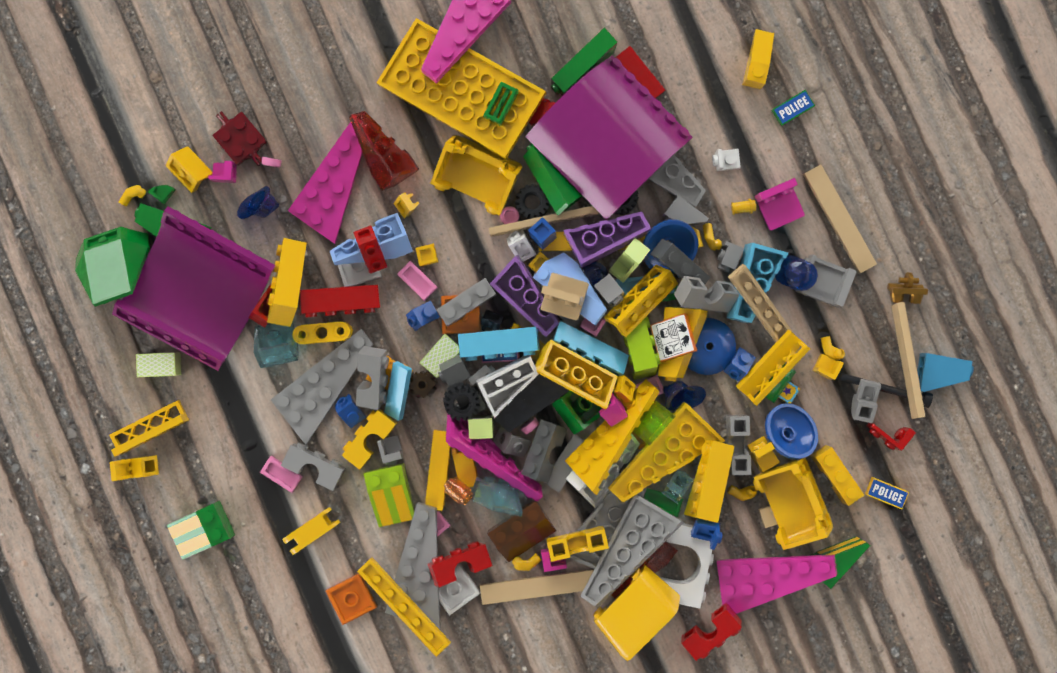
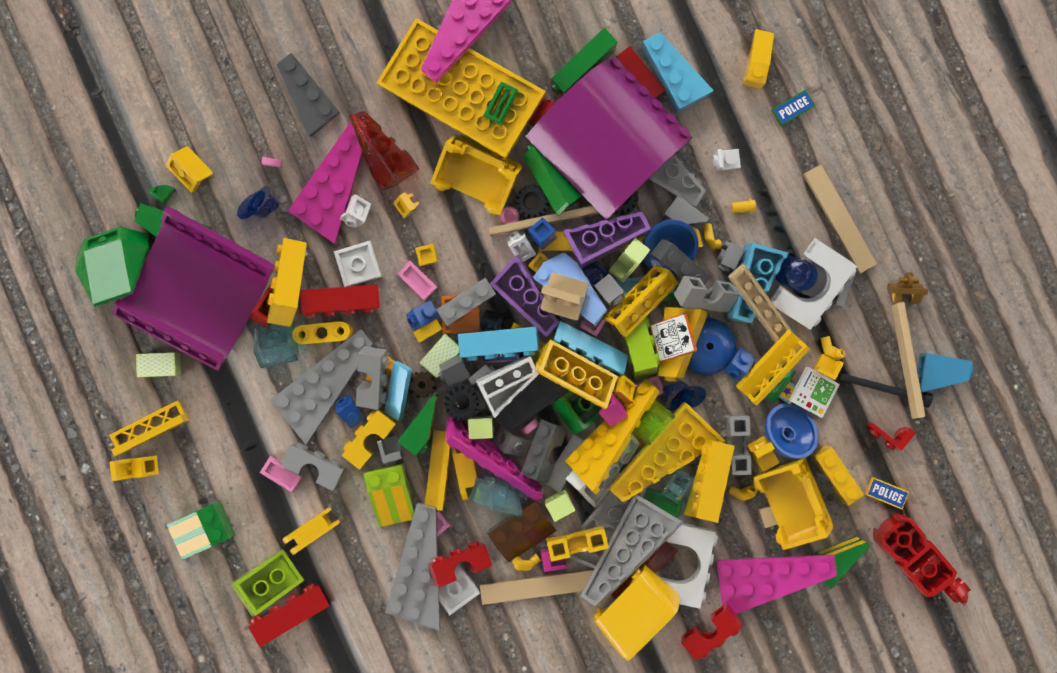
(130, 193): yellow arm -> none
(224, 172): dark pink panel -> none
(239, 138): dark red plate -> none
(267, 582): none -> lime slope
(287, 615): none -> red wedge
(309, 99): none -> dark grey wing
(351, 598): orange tile -> none
(356, 211): none -> white bracket
(370, 249): red bracket -> none
(390, 236): light blue wedge -> none
(404, 607): yellow tile -> none
(420, 431): none -> green slope
(427, 330): none -> yellow piece
(458, 490): clear orange brick -> none
(559, 505): none -> yellowish green panel
(680, 80): none -> medium azure wedge
(707, 531): blue bracket -> none
(780, 204): dark pink bracket -> none
(808, 310): none -> white arch
(814, 392): none -> white tile
(864, 401): light grey brick -> none
(919, 558): none -> red brick

